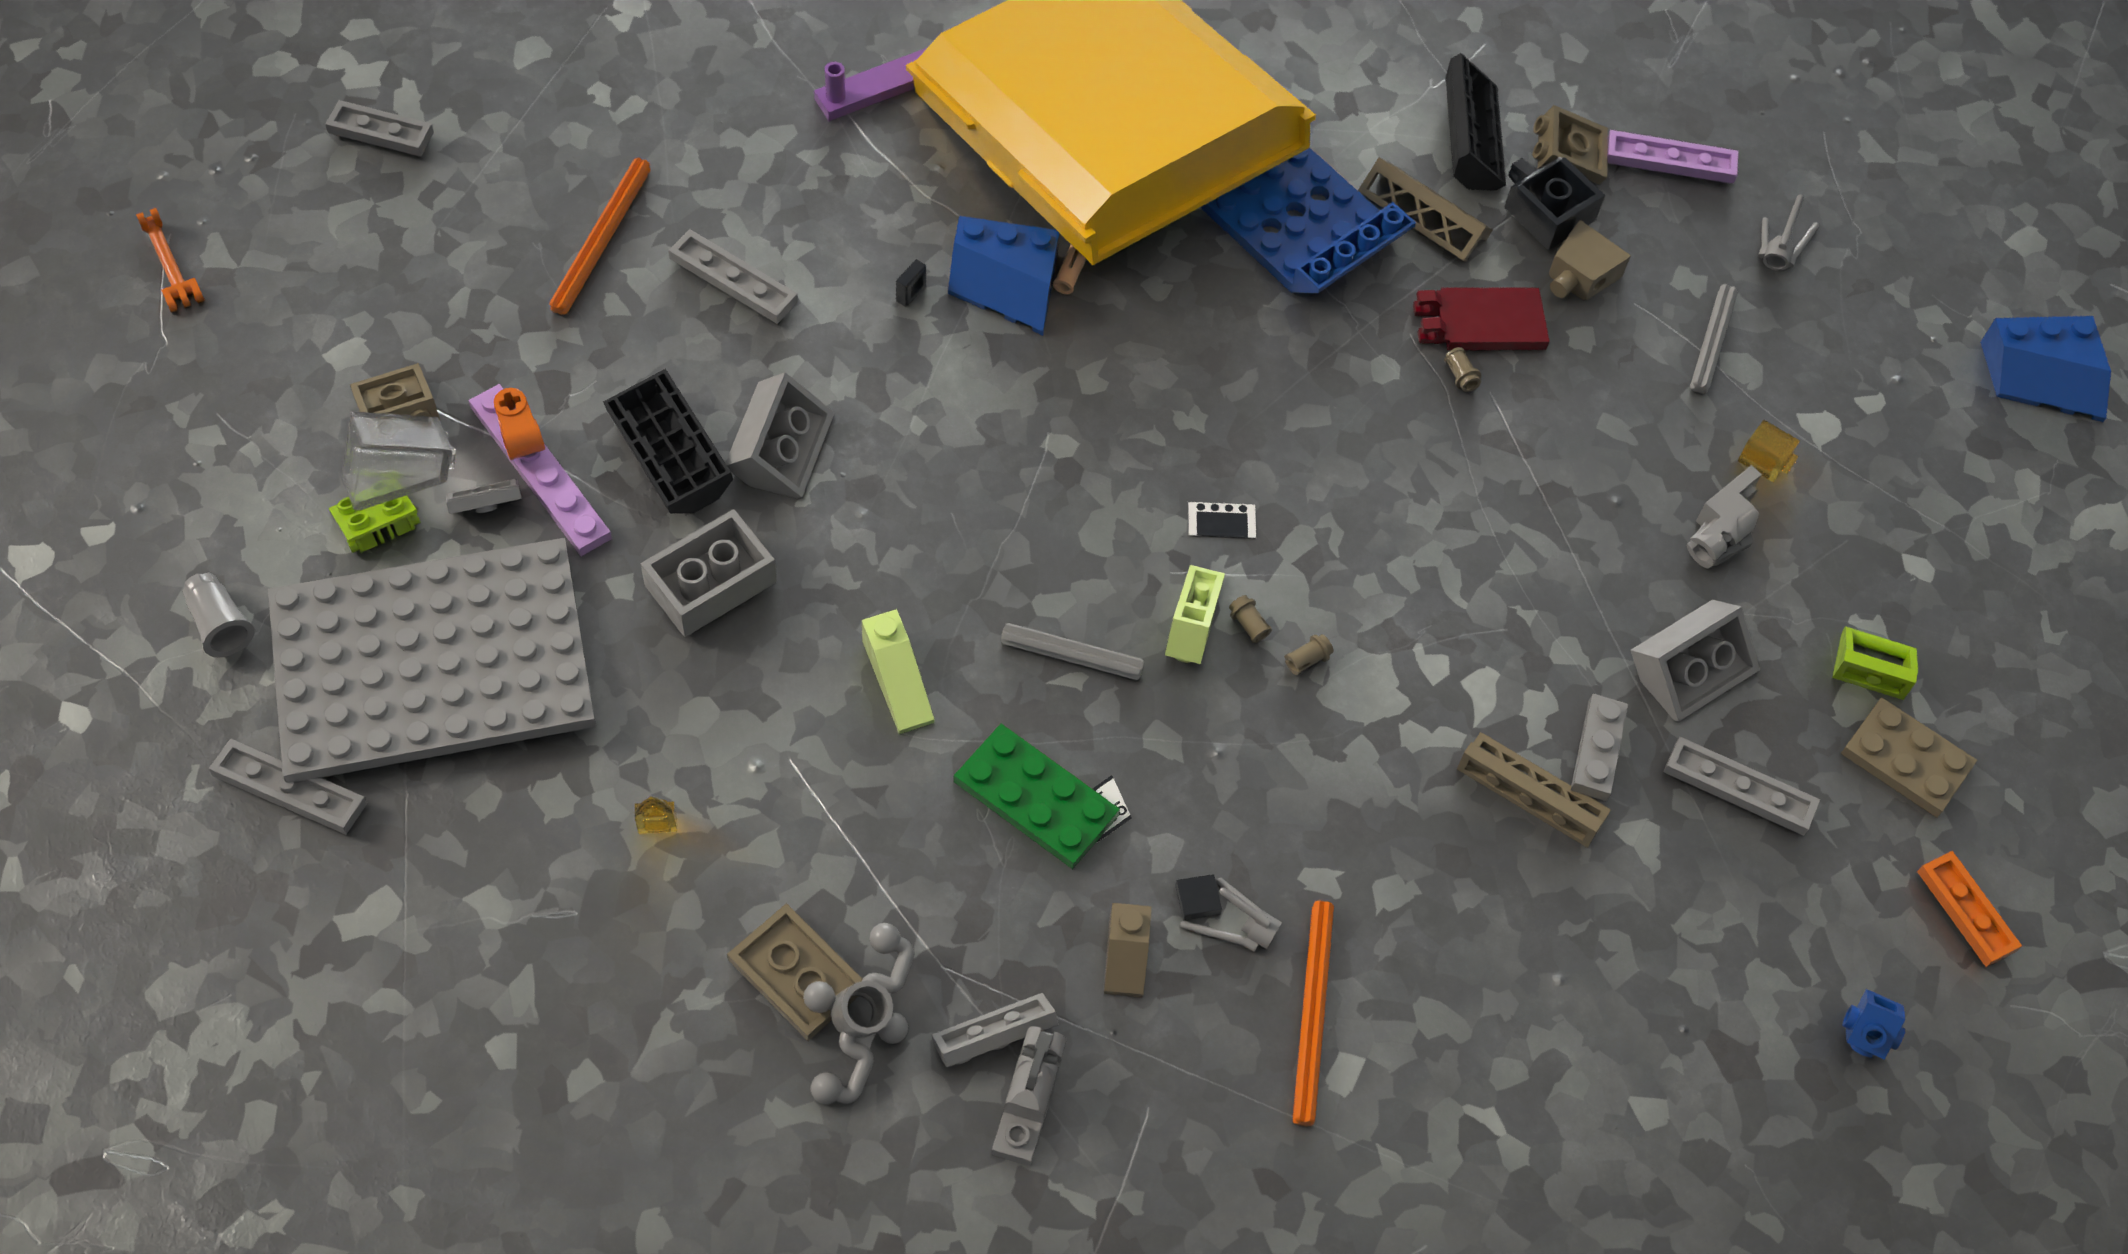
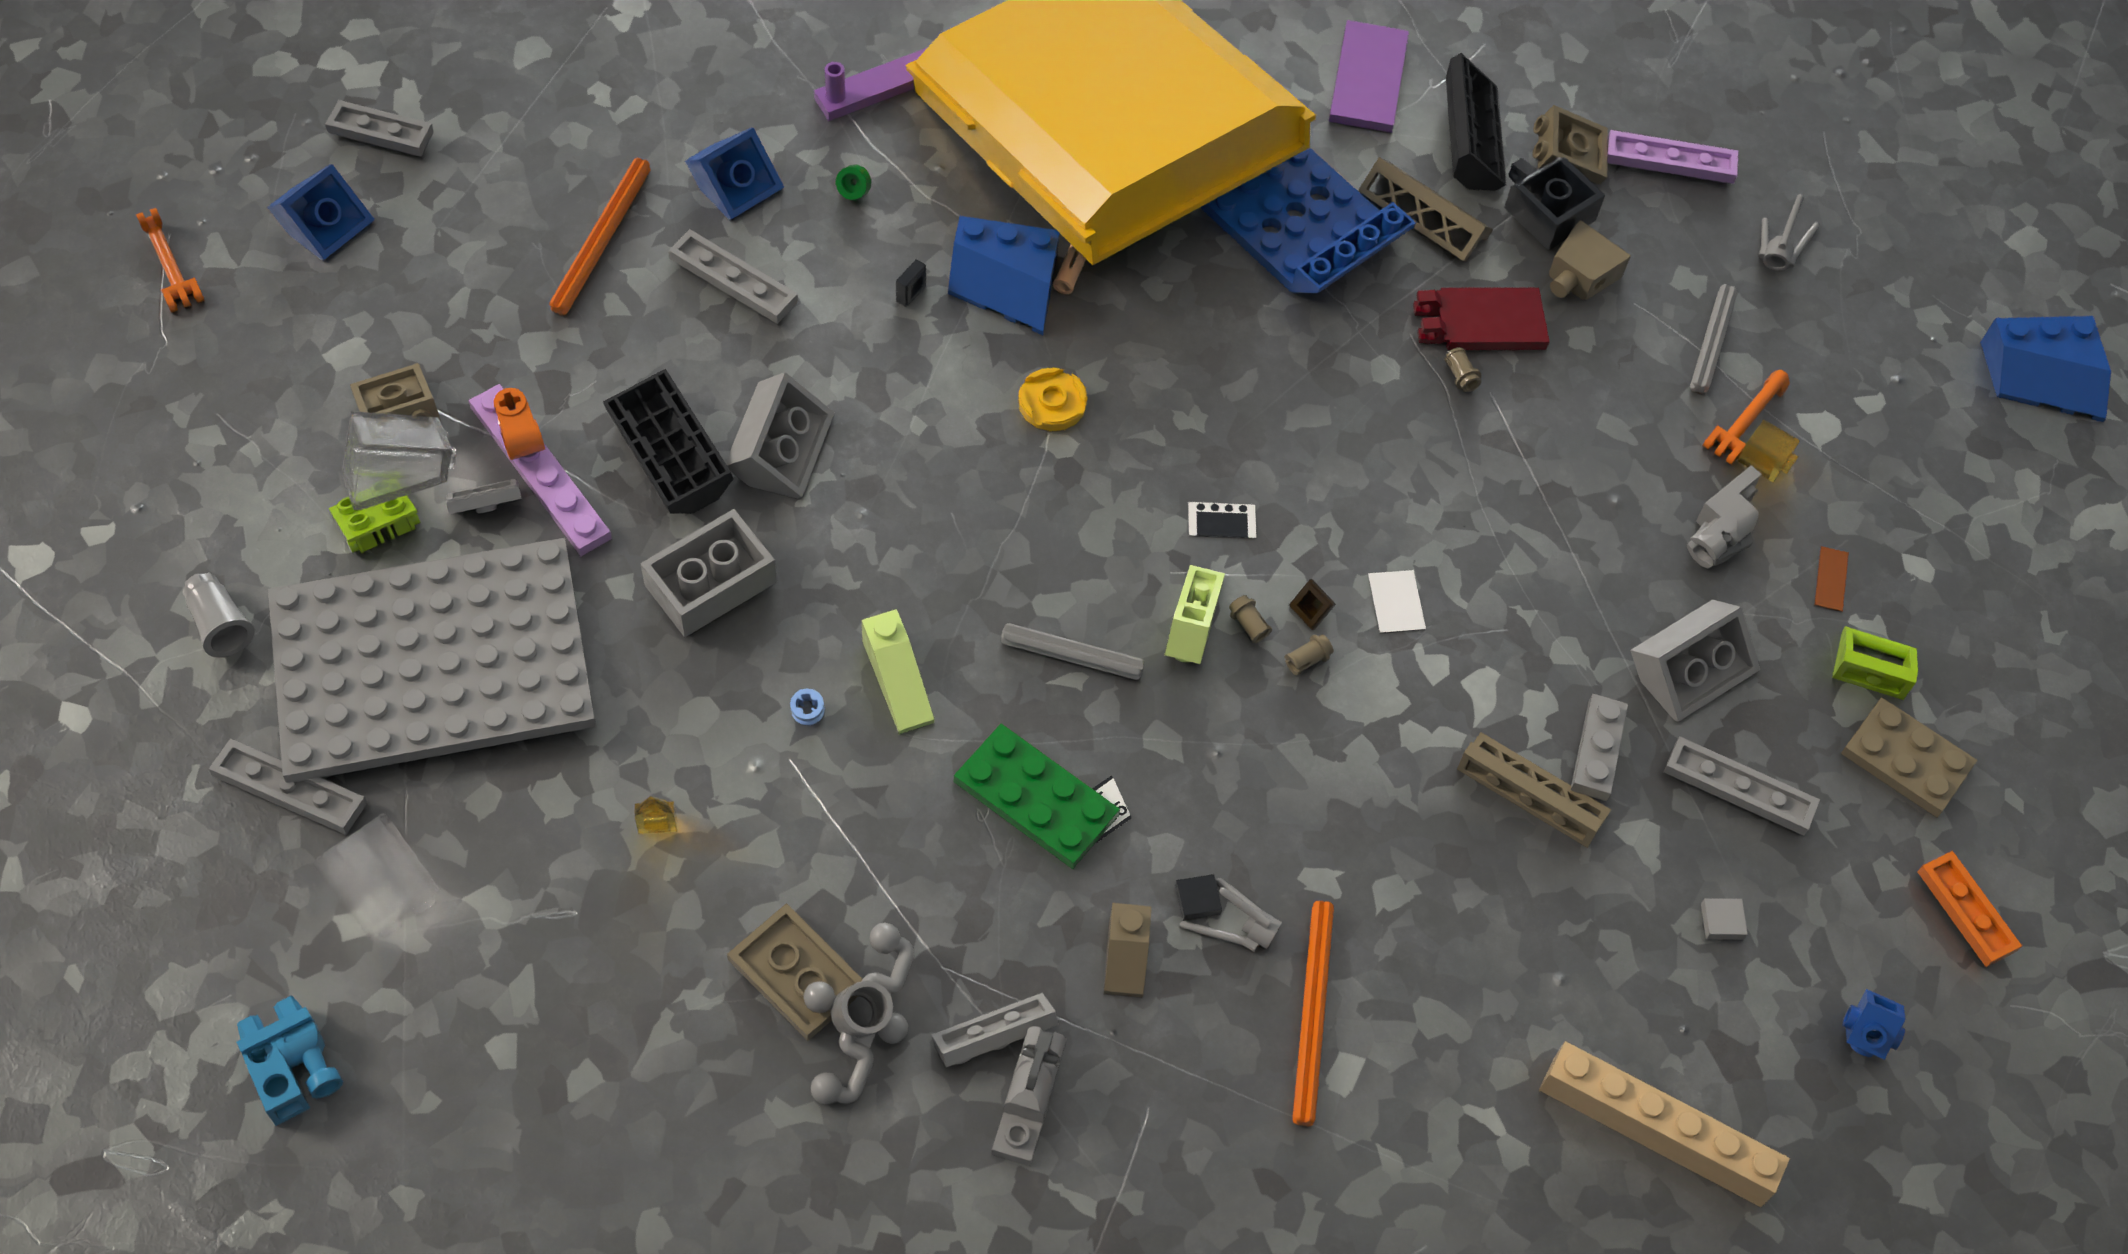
(278, 1048): none -> dark azure hips
(321, 212): none -> blue slope
(377, 877): none -> clear slope
(735, 173): none -> blue slope
(817, 701): none -> light blue bush
(853, 182): none -> green tile
(1052, 399): none -> yellow tile
(1312, 604): none -> dark brown slope
(1369, 76): none -> medium lavender tile
(1396, 601): none -> white sticker
(1664, 1124): none -> tan brick
(1724, 919): none -> light grey tile
(1775, 384): none -> orange hinge
(1831, 578): none -> dark orange sticker

